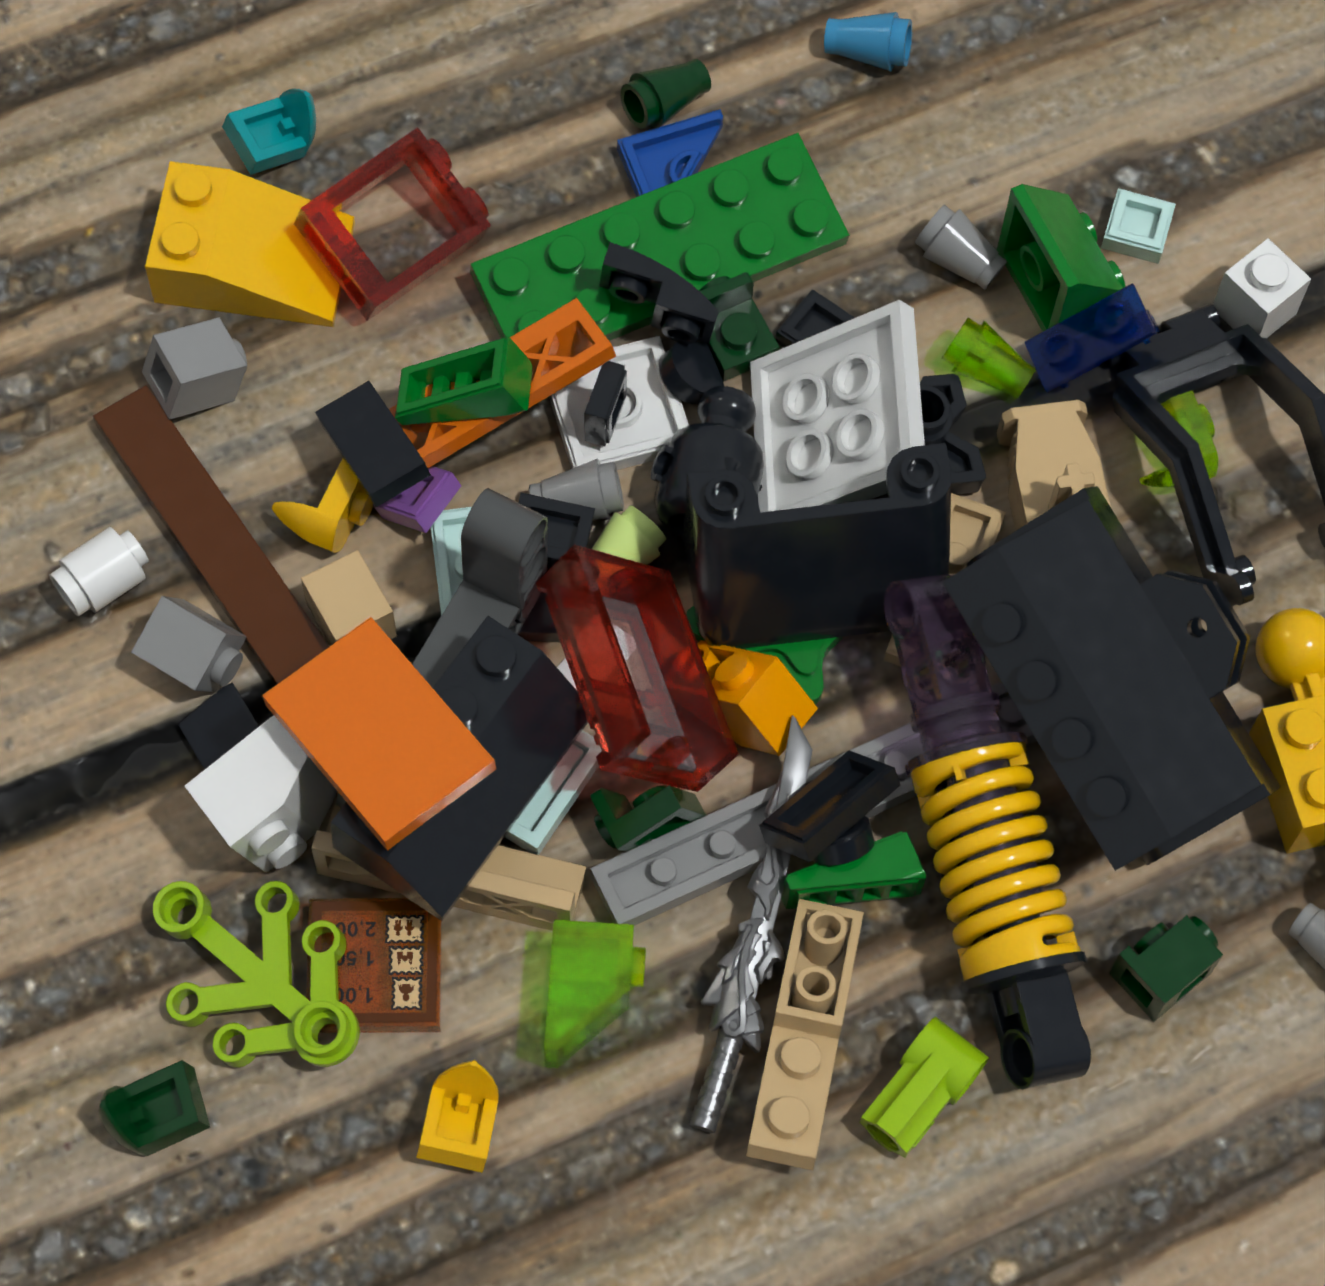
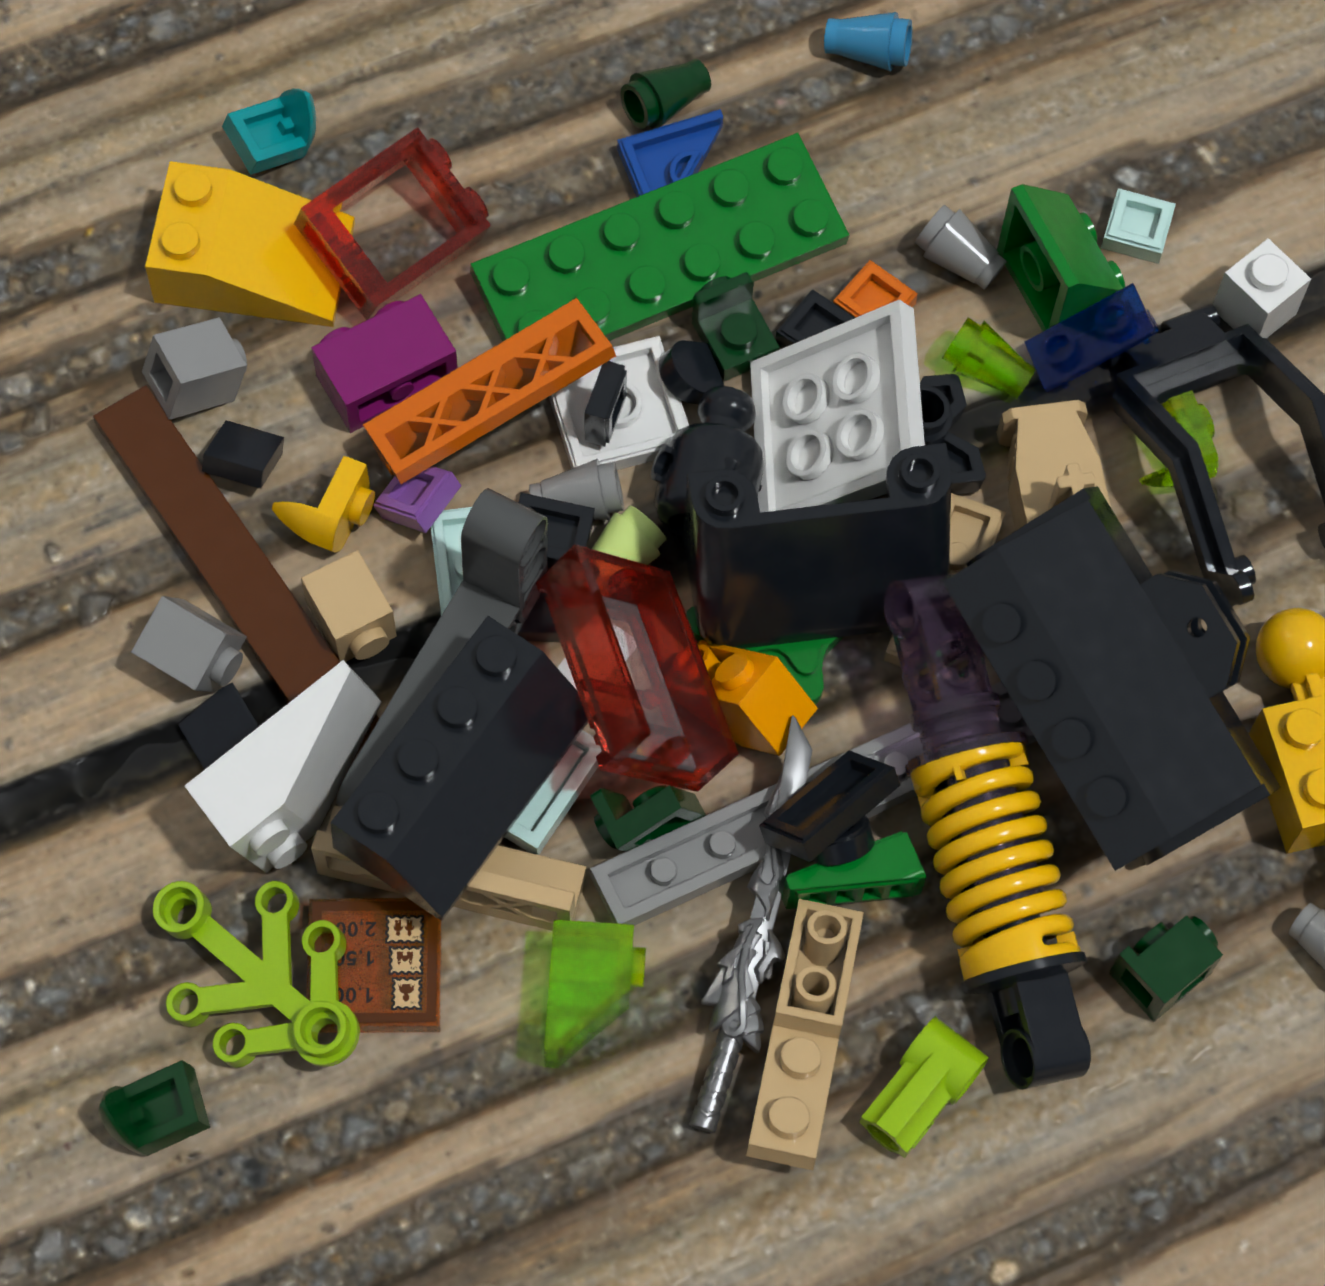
(100, 571): white brick -> none
(243, 454): none -> black tile
(372, 443): black tile -> none
(379, 733): orange tile -> none
(383, 360): none -> magenta brick
(460, 1117): yellow plate -> none
(502, 387): green slope -> none
(679, 308): black slope -> none
(873, 289): none -> orange tile

